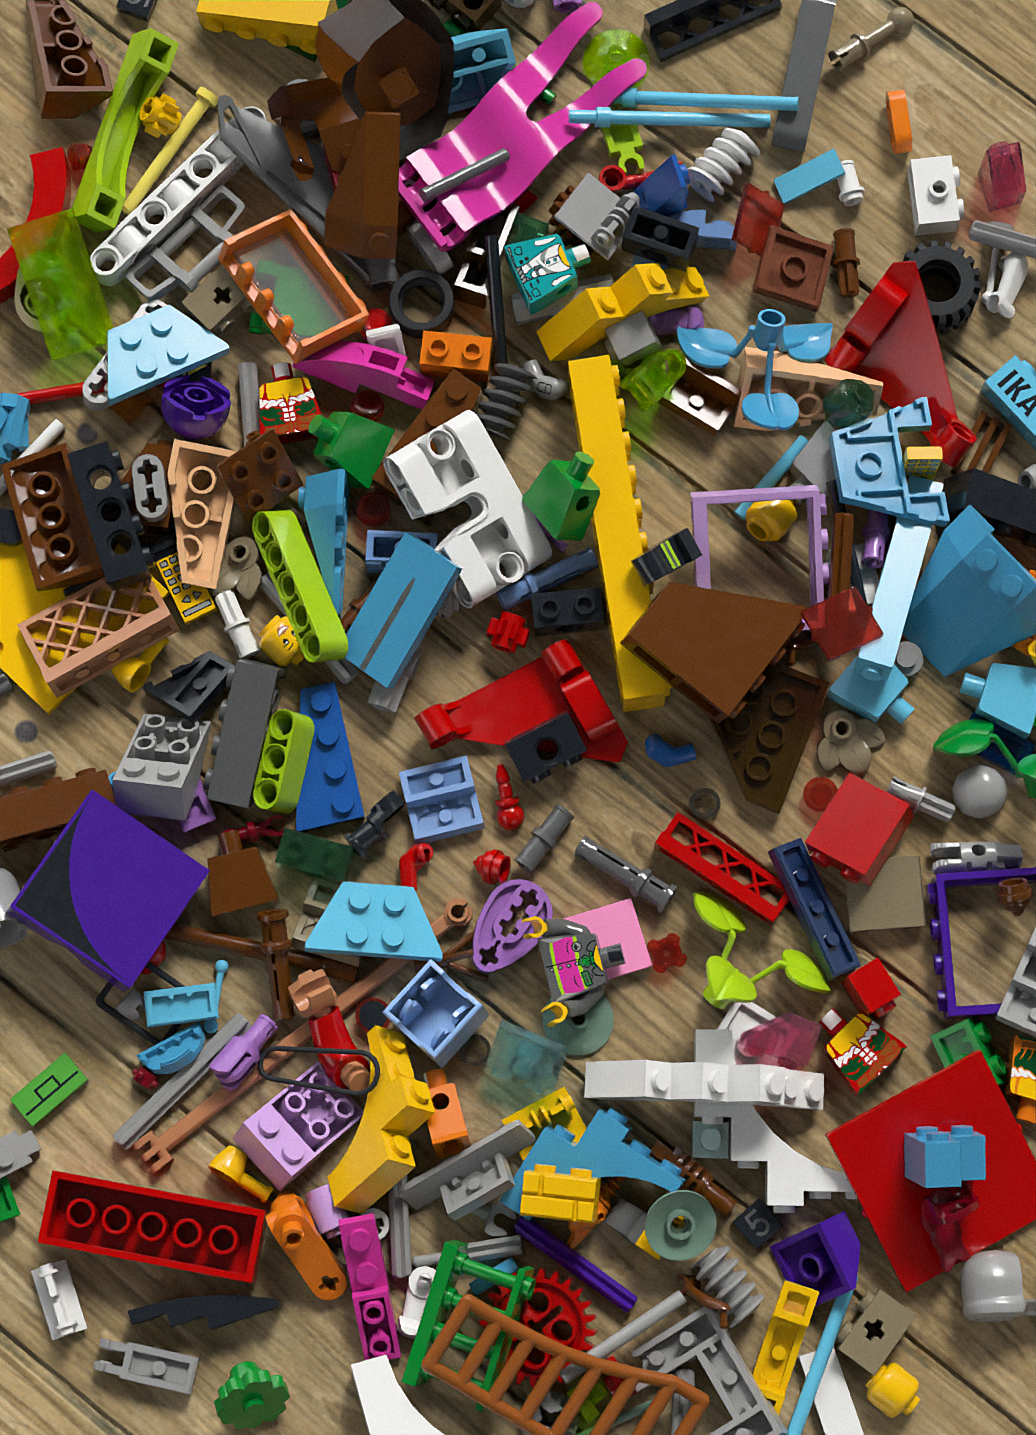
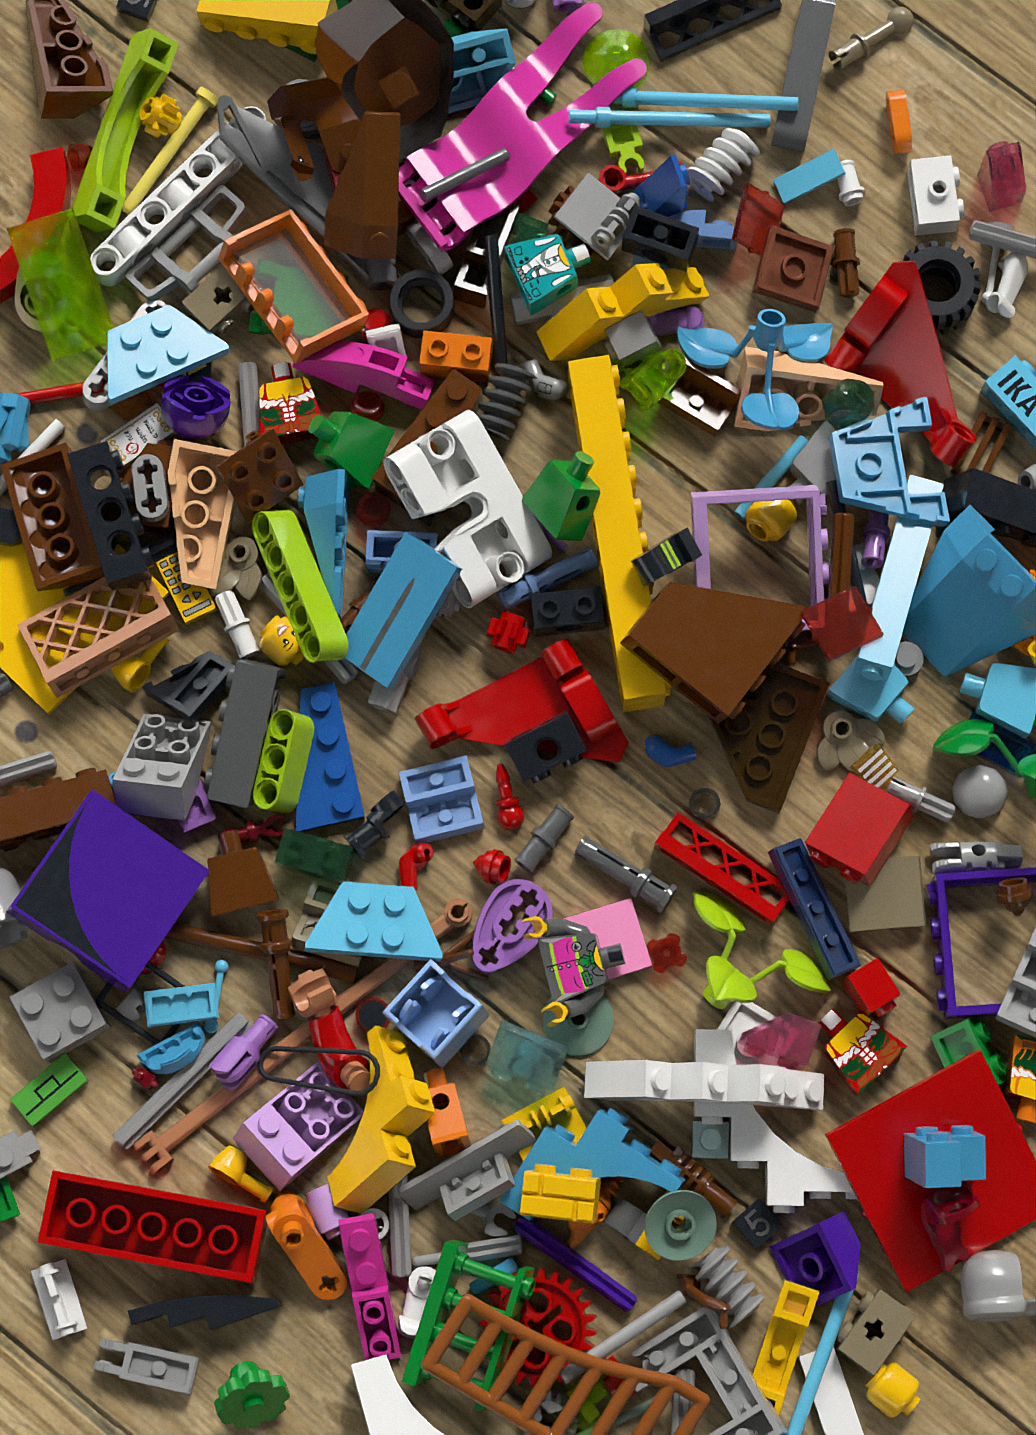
(60, 1012): none -> light grey brick
(134, 435): none -> white tile
(819, 793): clear red plate -> none
(875, 766): none -> clear yellow tile
(922, 461): yellow tile -> none

